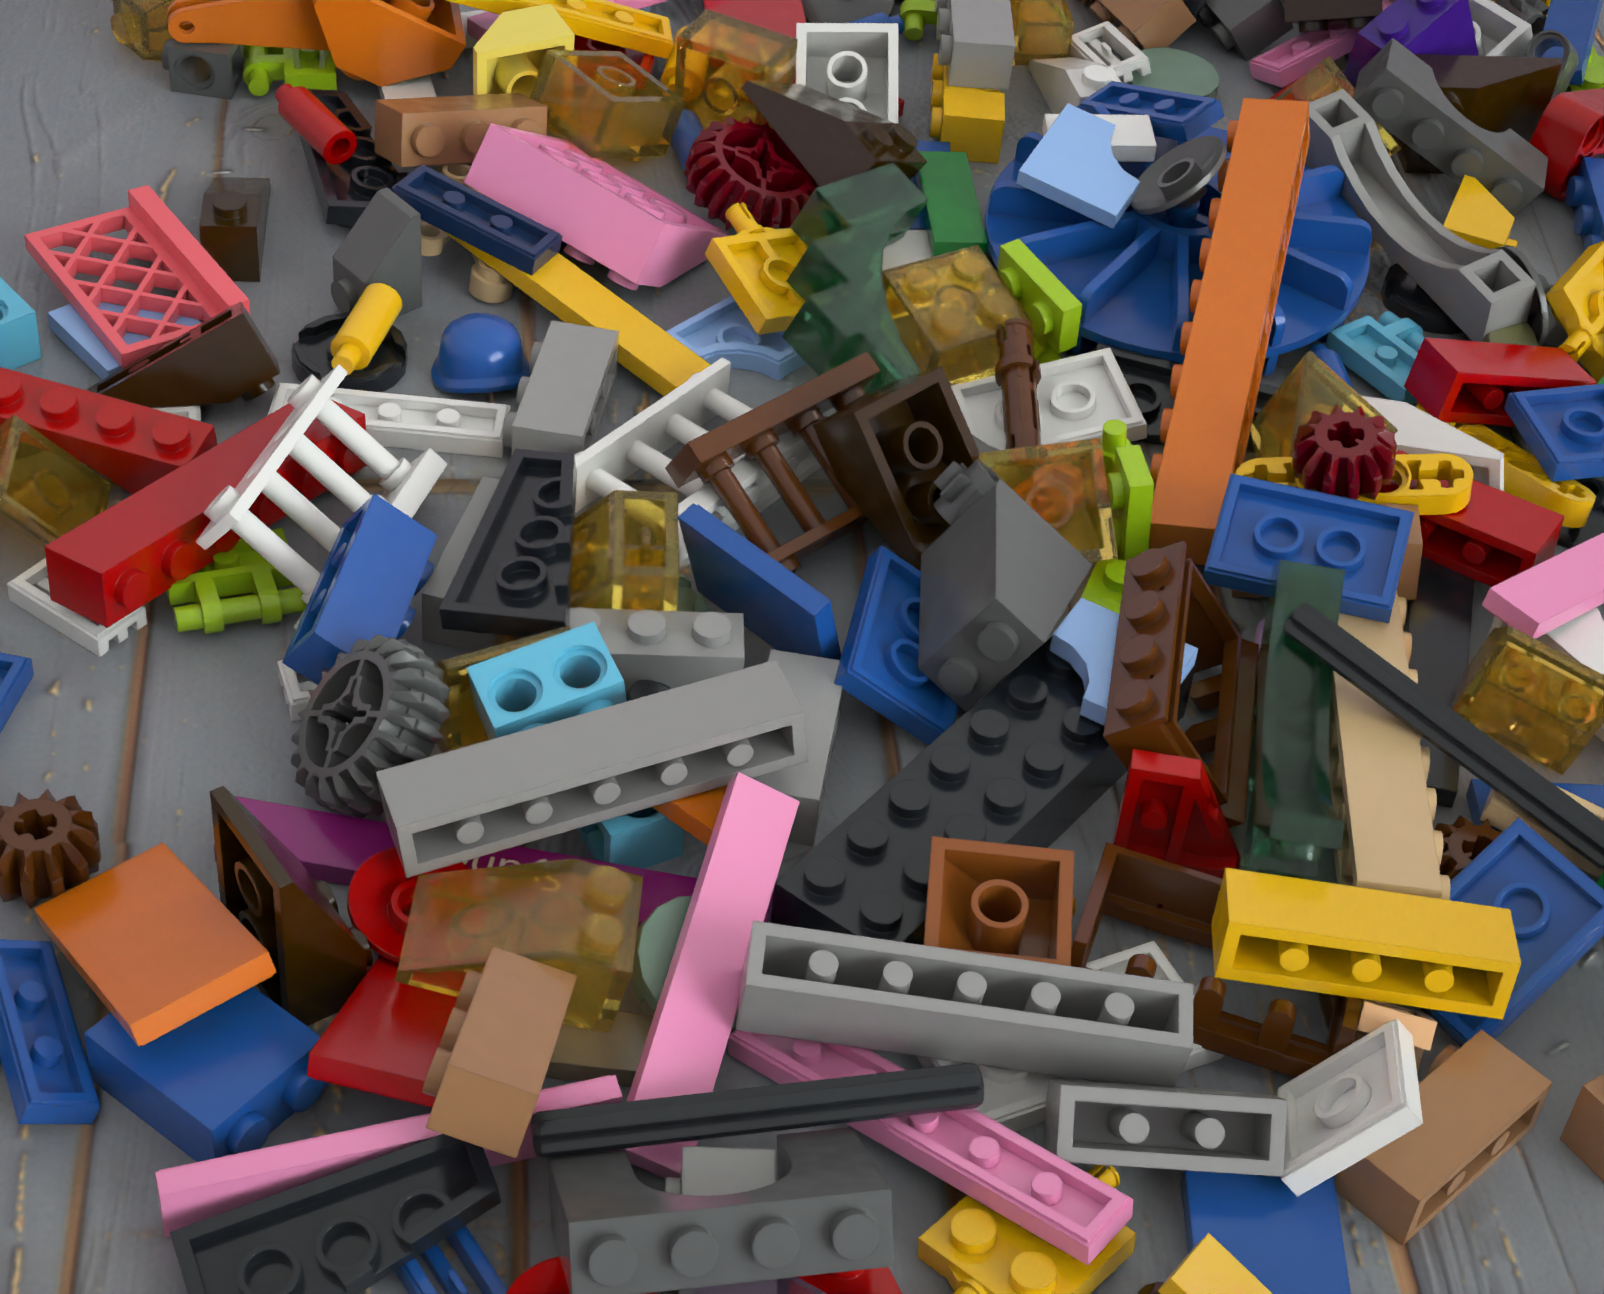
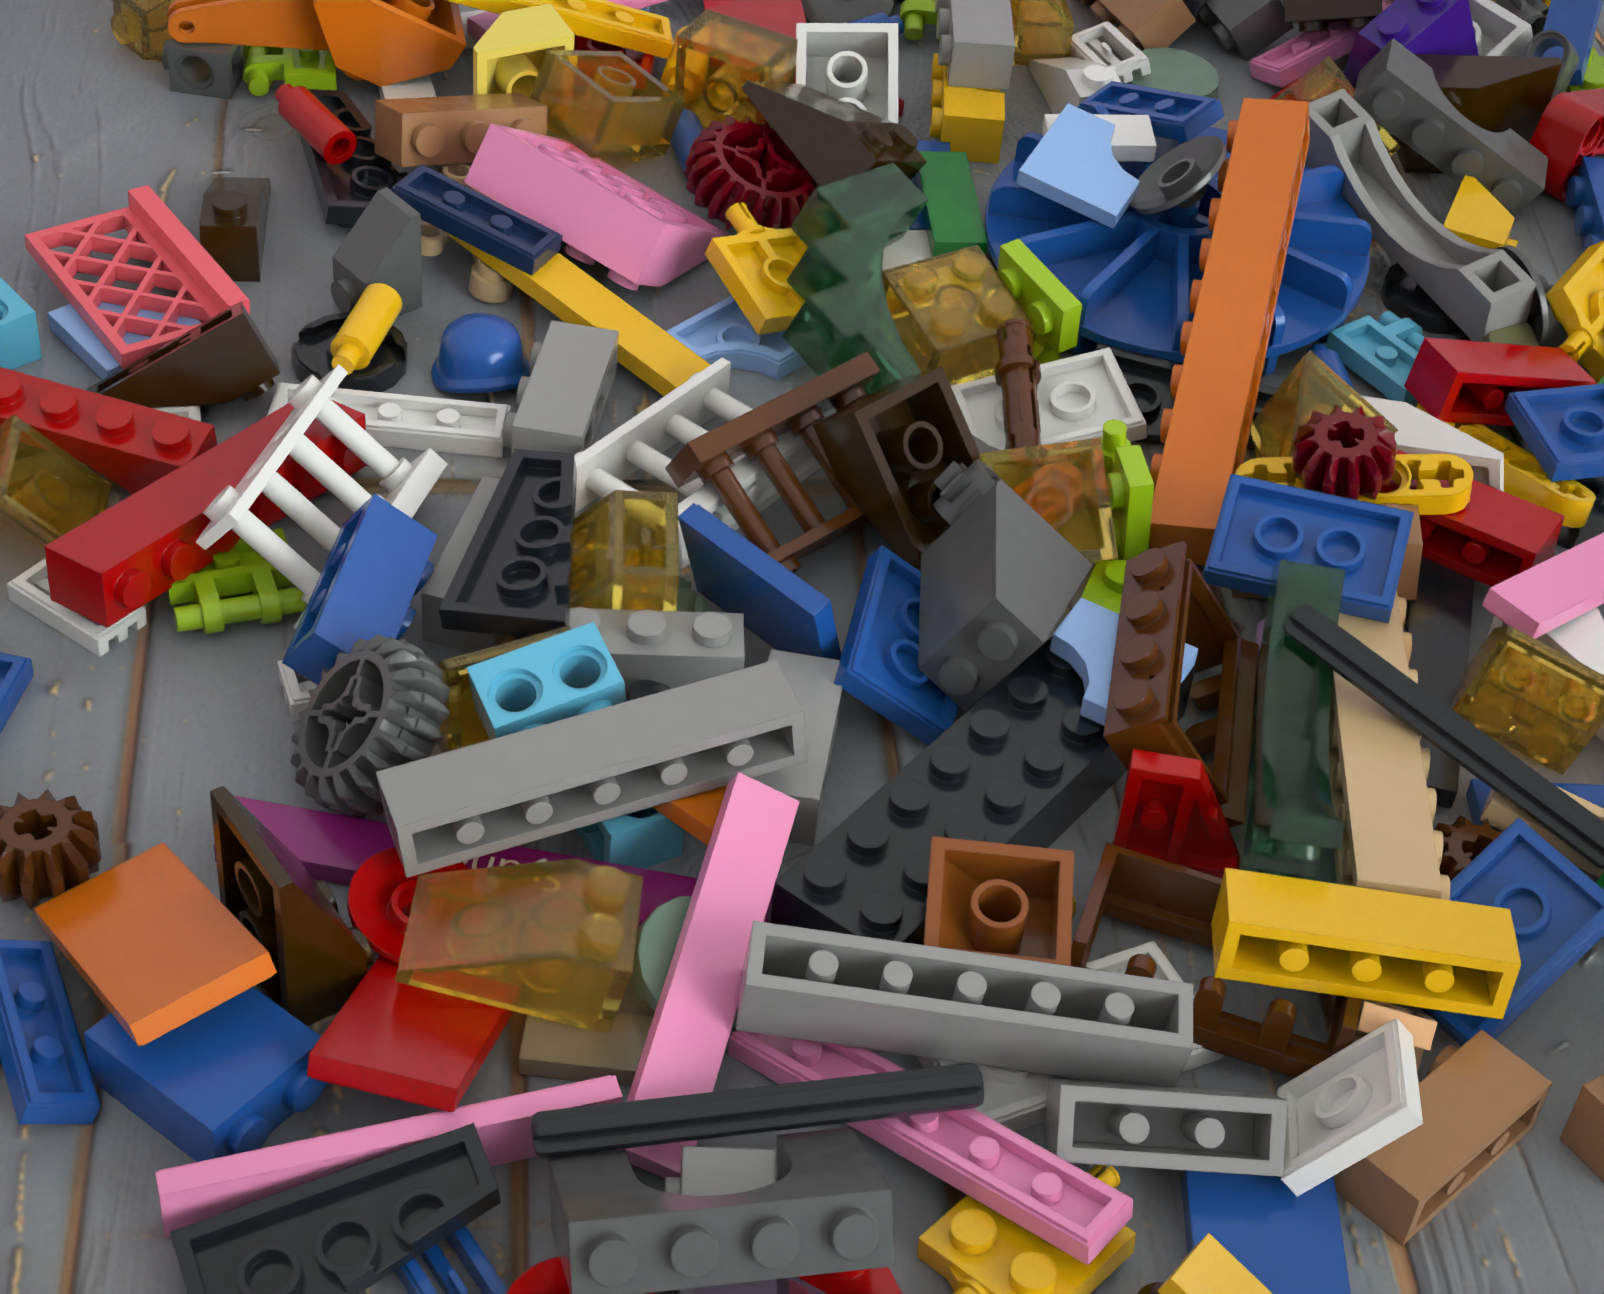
(497, 1051): medium nougat brick -> none

